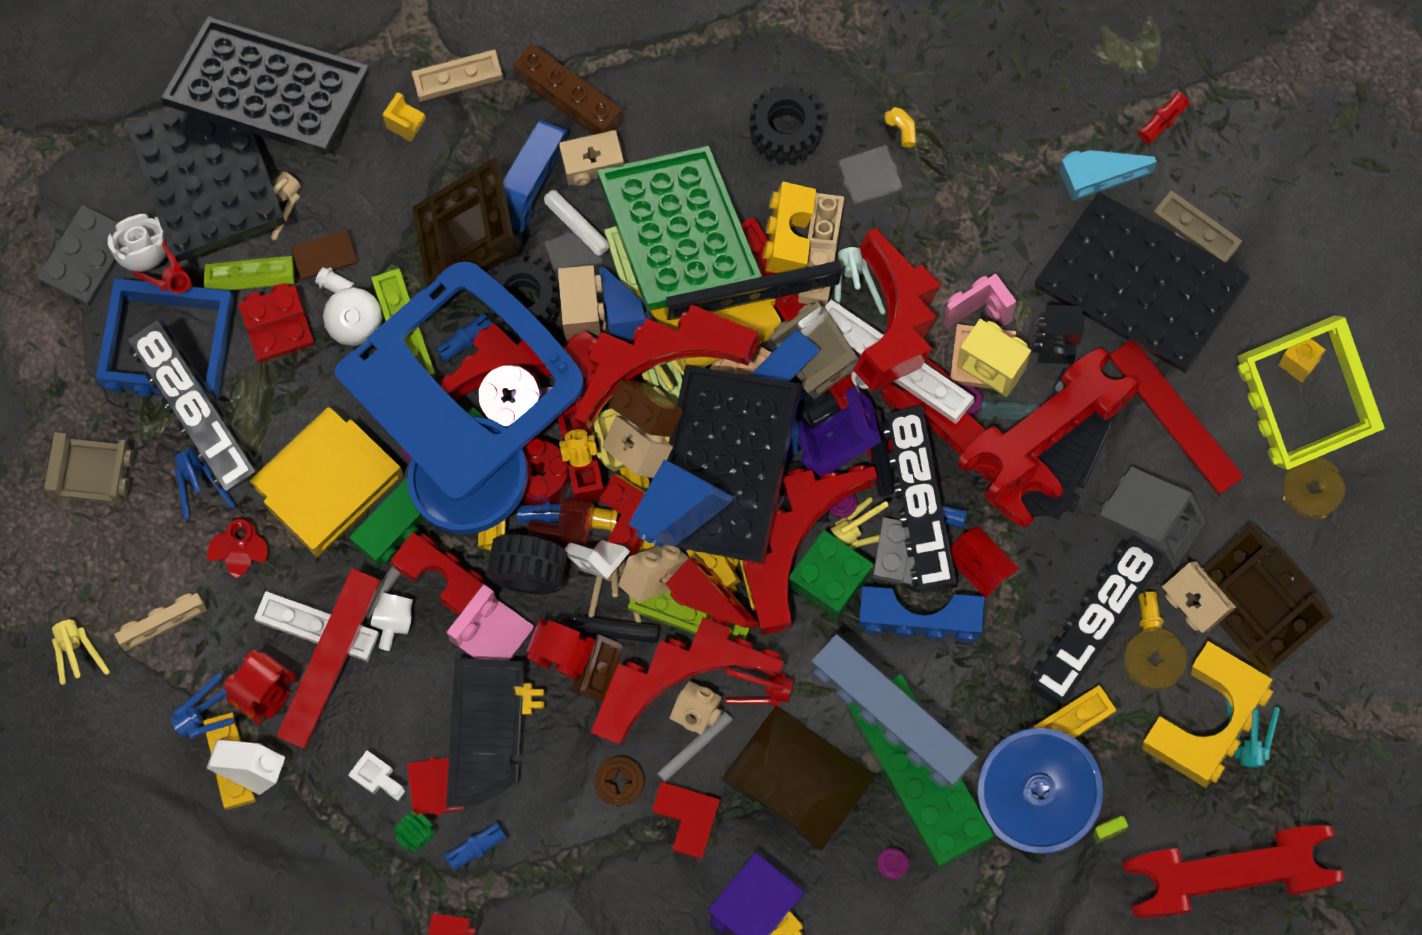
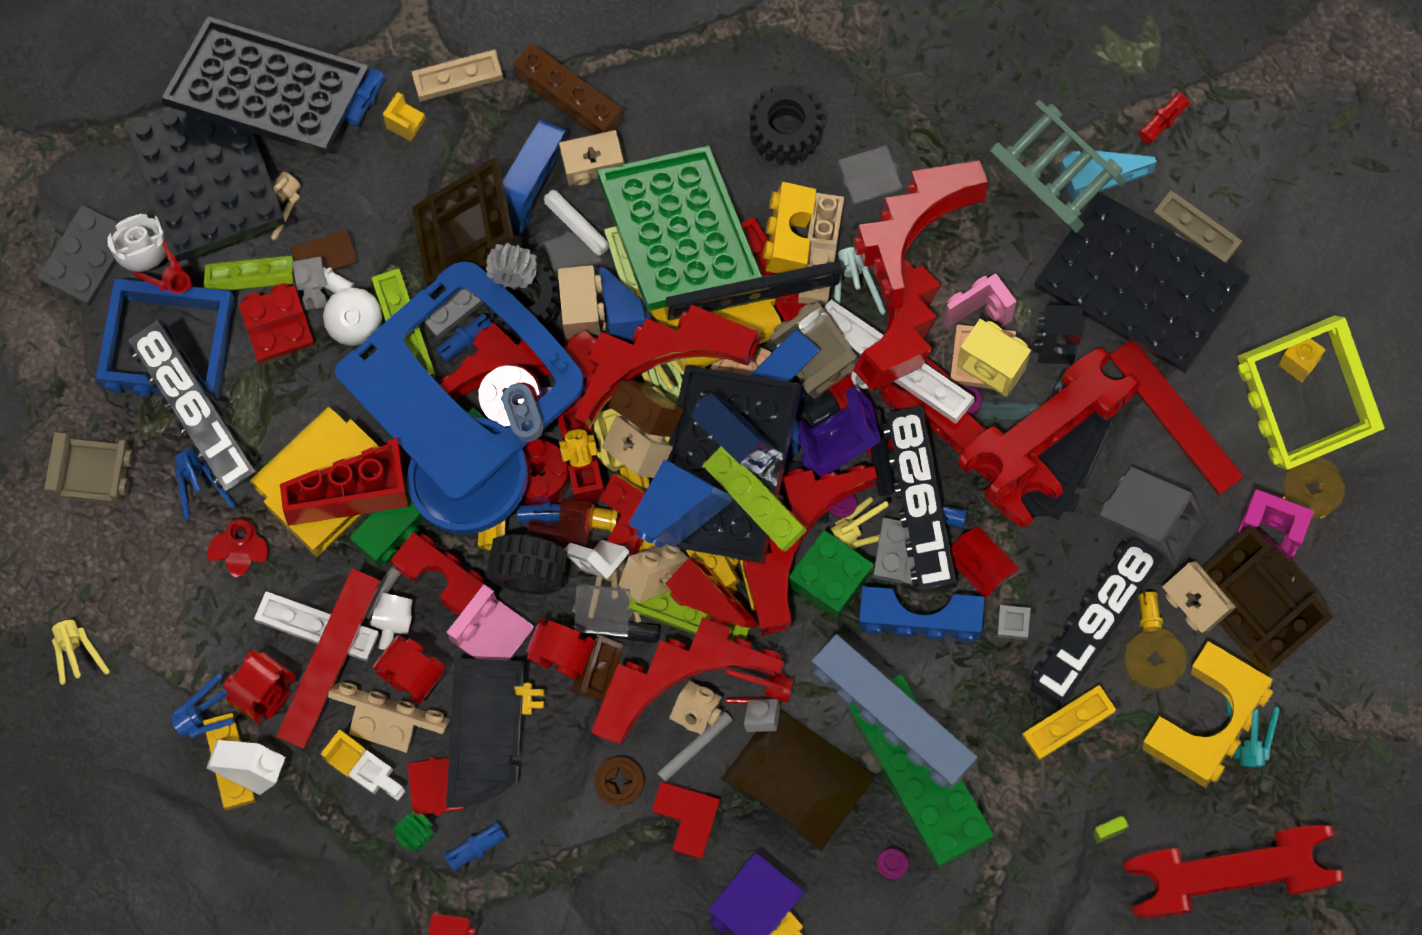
(160, 620): tan plate -> none
(309, 278): none -> light grey plate
(343, 753): none -> yellow panel
(348, 487): none -> red wedge
(365, 97): none -> blue pin
(384, 719): none -> tan bracket
(408, 669): none -> red brick
(452, 312): none -> light grey plate
(511, 266): none -> light grey gear
(524, 414): none -> sand blue plate
(602, 610): none -> clear piece
(734, 433): none -> dark blue window
(755, 499): none -> lime plate
(762, 715): none -> light grey plate
(904, 217): none -> arch
(907, 125): yellow arm -> none
(1013, 622): none -> light grey plate
(1040, 790): blue dish -> none
(1051, 192): none -> sand green fence
(1280, 515): none -> dark pink panel

